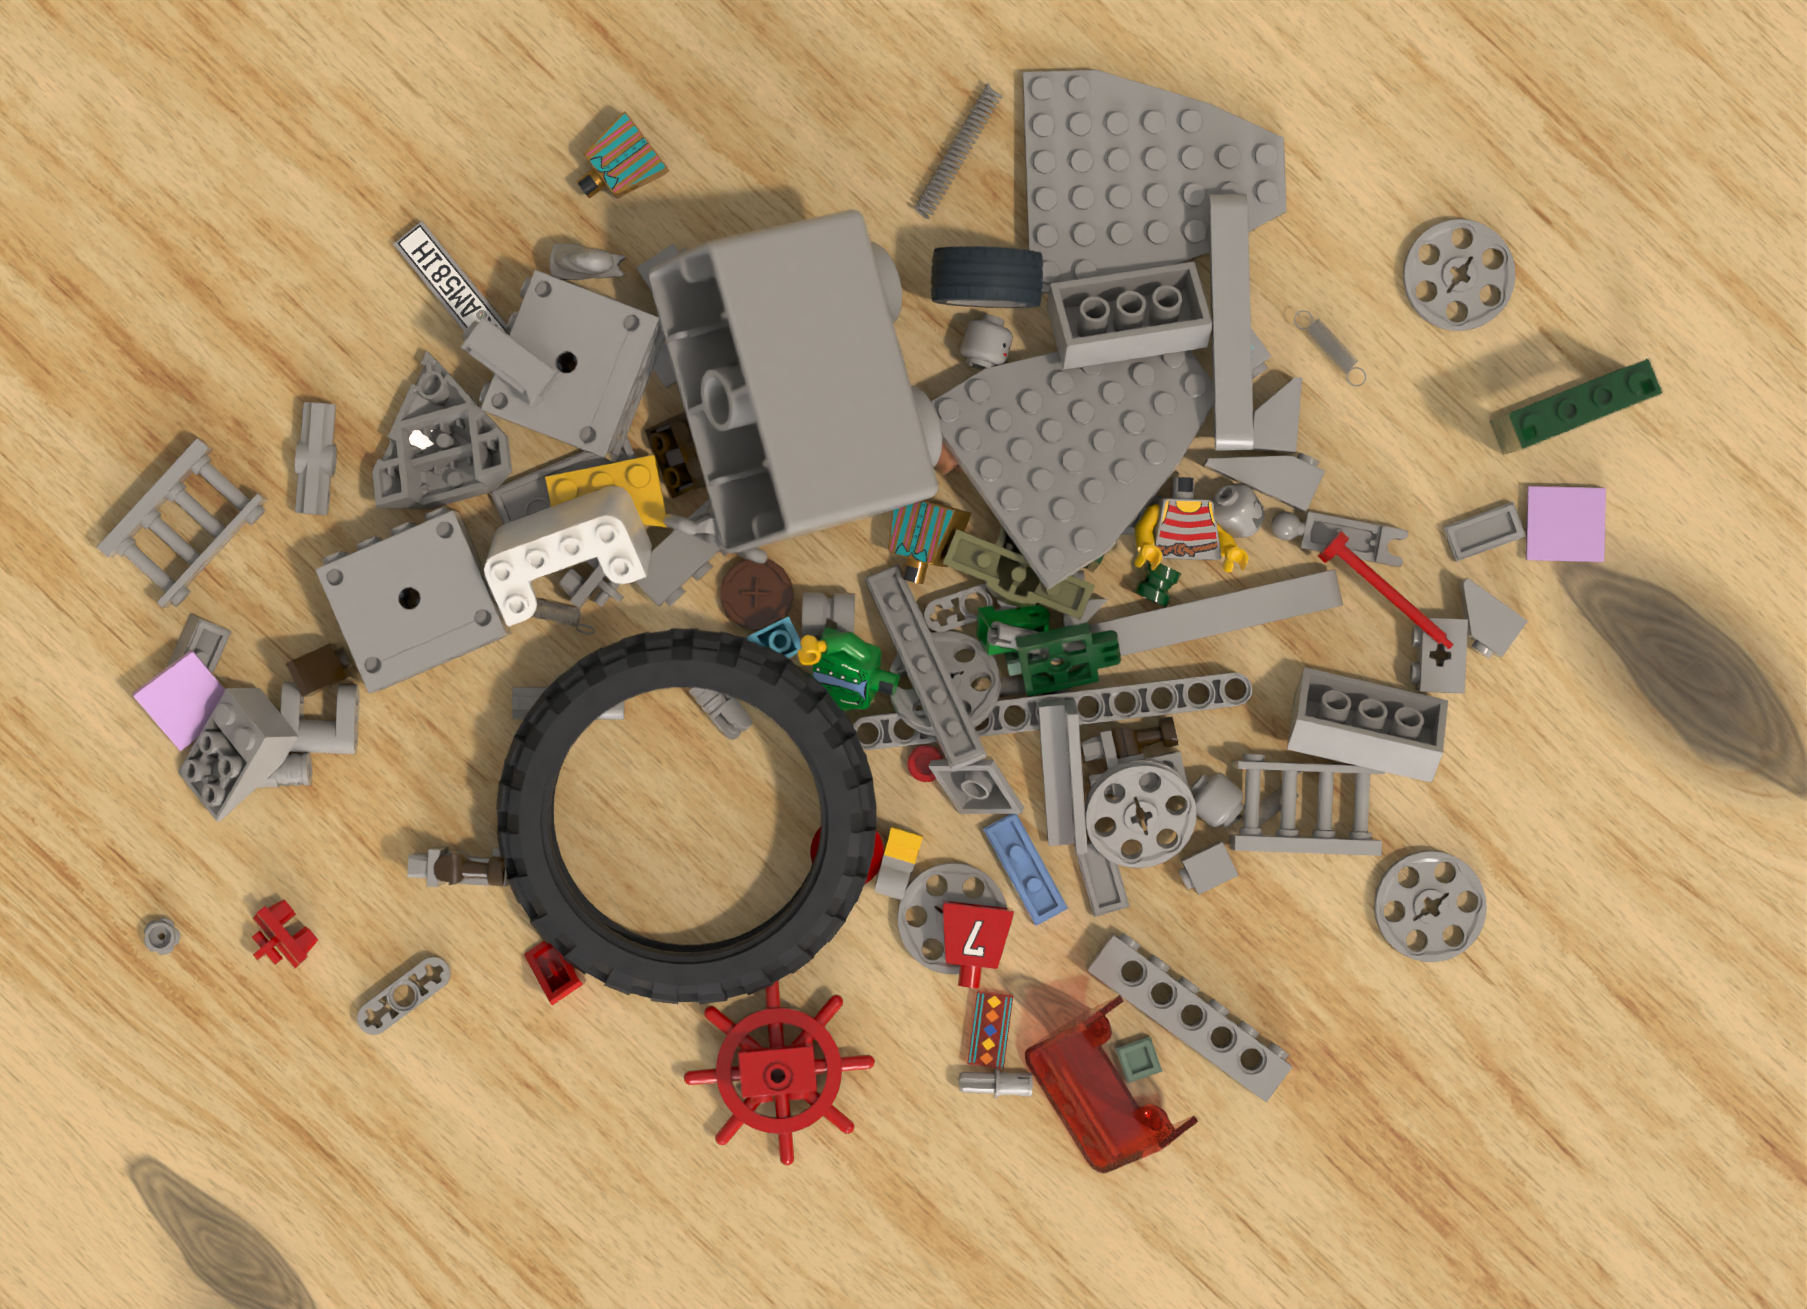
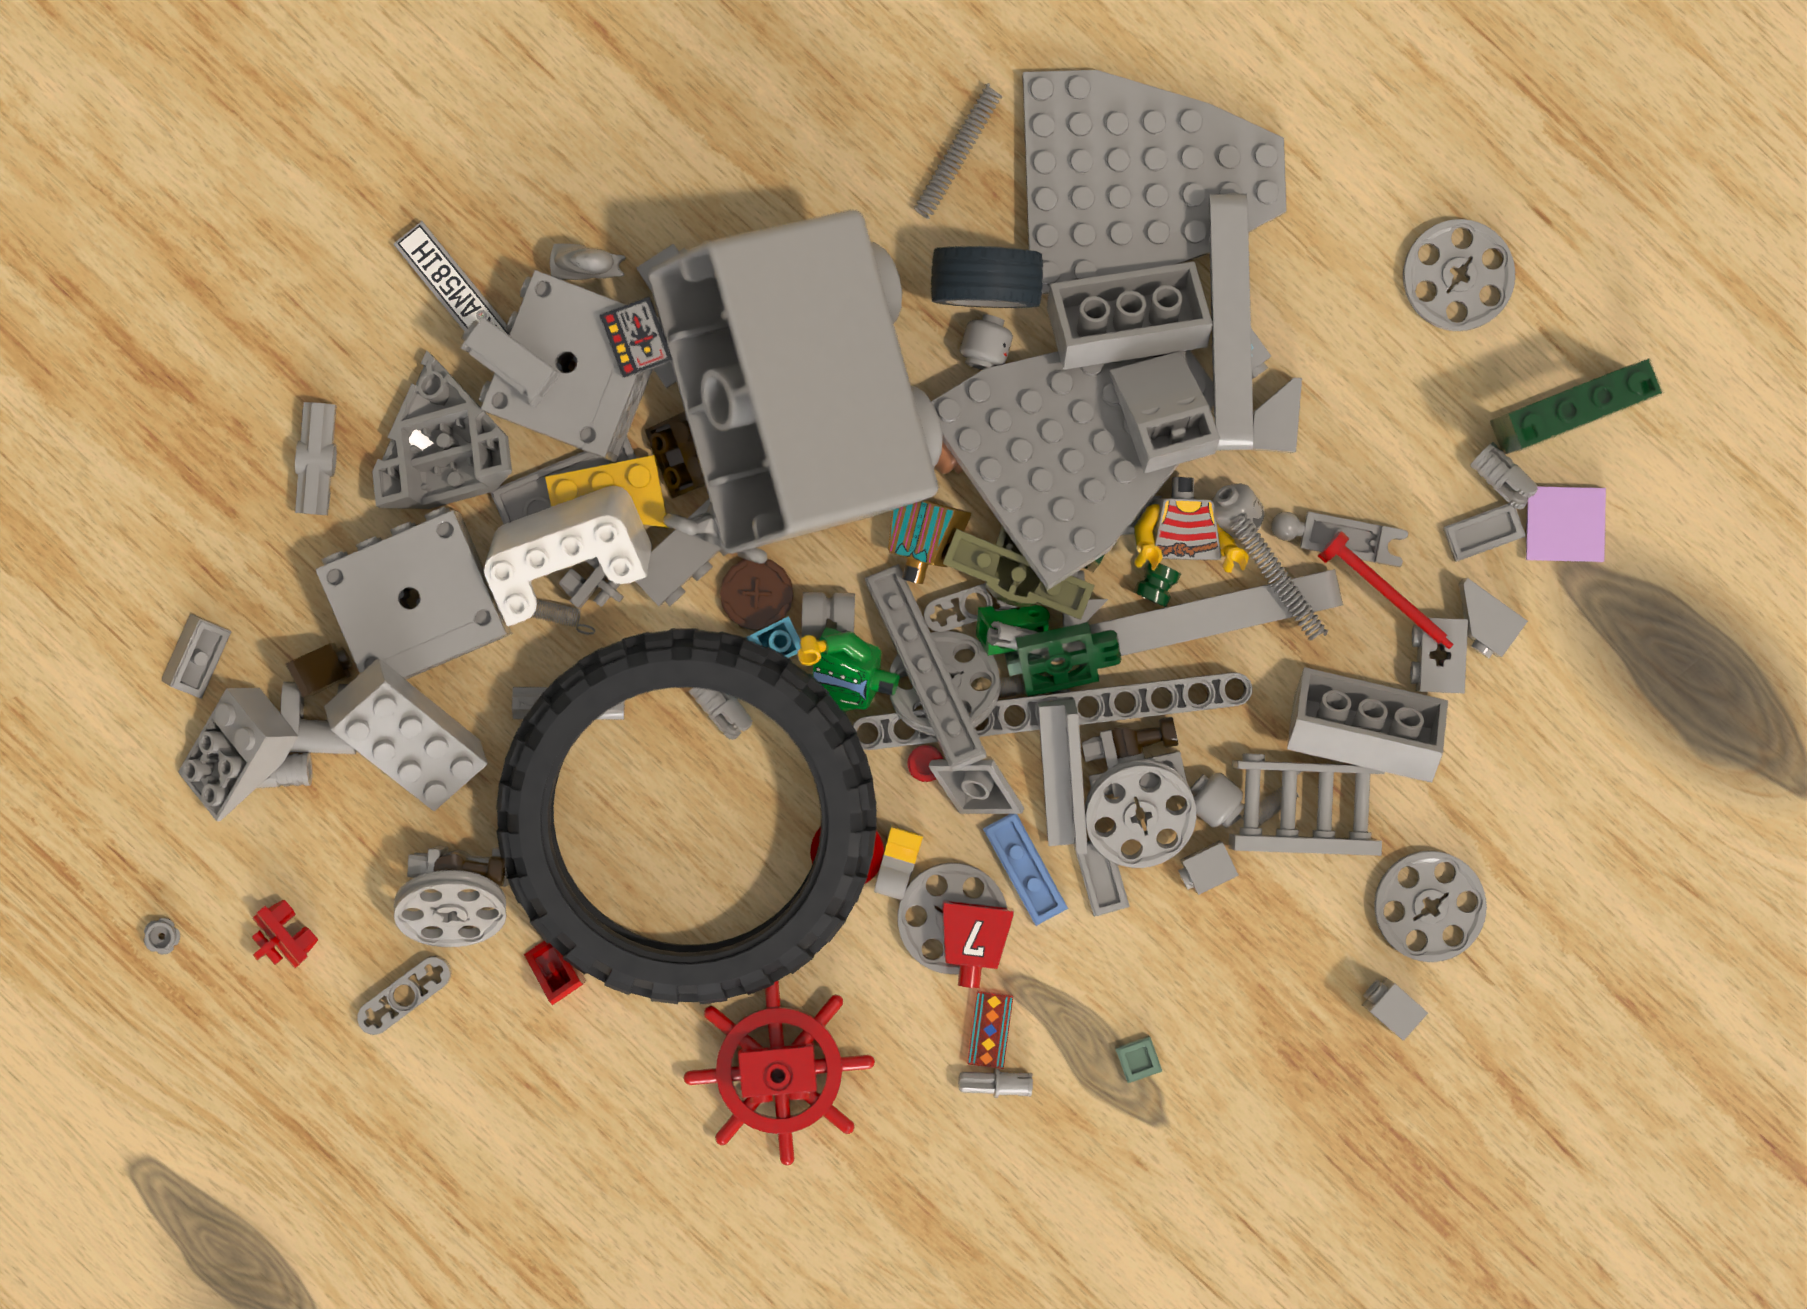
(171, 488): light grey fence -> none
(181, 698): lavender piece -> none
(405, 734): none -> light grey brick
(450, 908): none -> light grey wedge
(621, 160): torso -> none
(636, 337): none -> piece
(1093, 1096): clear red windscreen -> none
(1165, 412): none -> light grey slope
(1260, 1079): light grey brick -> none
(1278, 477): light grey slope -> none
(1287, 579): none -> light grey piece
(1329, 345): light grey piece -> none
(1393, 1007): none -> light grey brick
(1504, 476): none -> light grey hinge

